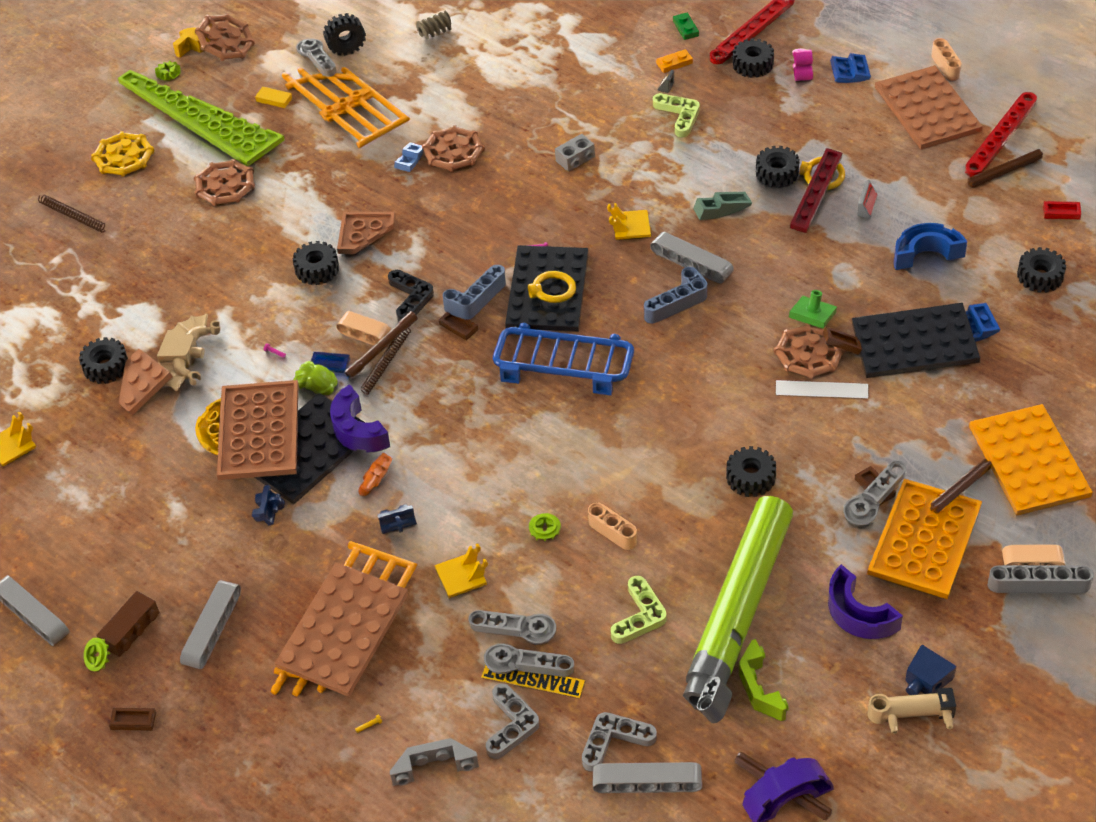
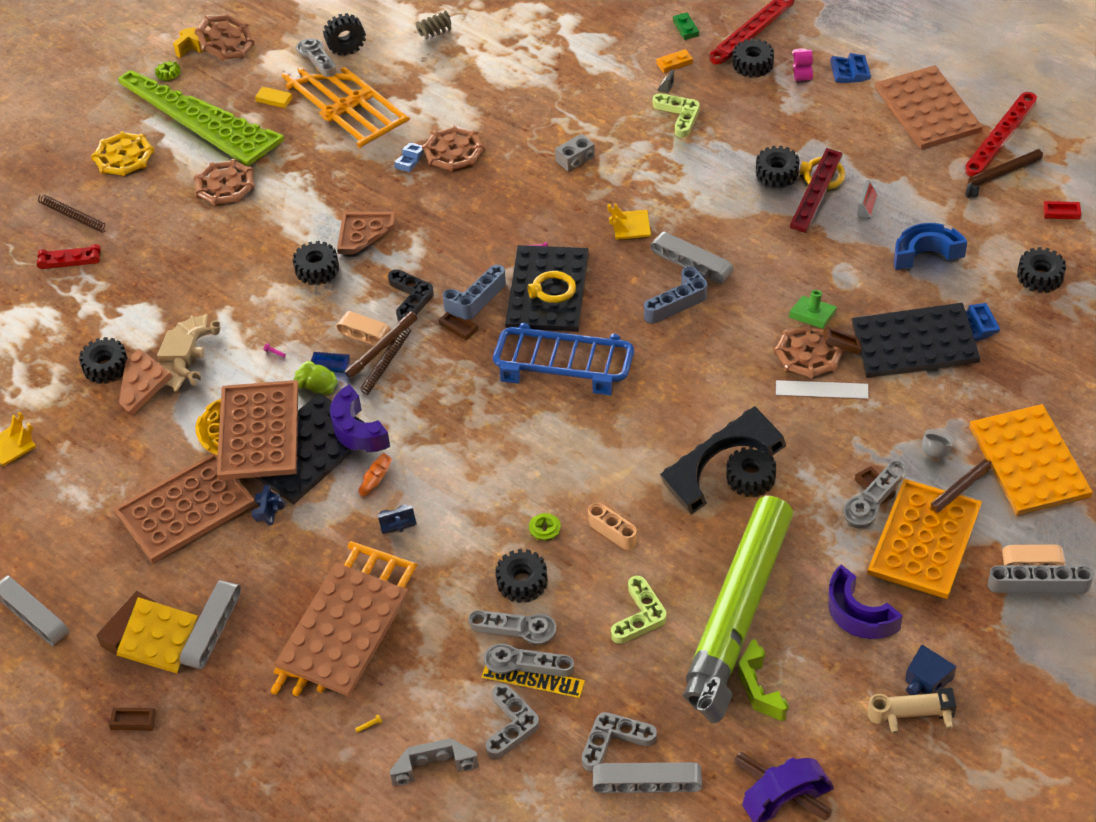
(68, 257): none -> red plate
(93, 647): lime gear -> none
(156, 635): none -> yellow plate
(182, 508): none -> nougat plate
(462, 573): yellow plate -> none
(521, 563): none -> black tyre
(721, 205): sand green slope -> none
(748, 430): none -> black arch
(937, 443): none -> light grey cap
(946, 59): light nougat beam -> none
(972, 190): none -> black piece

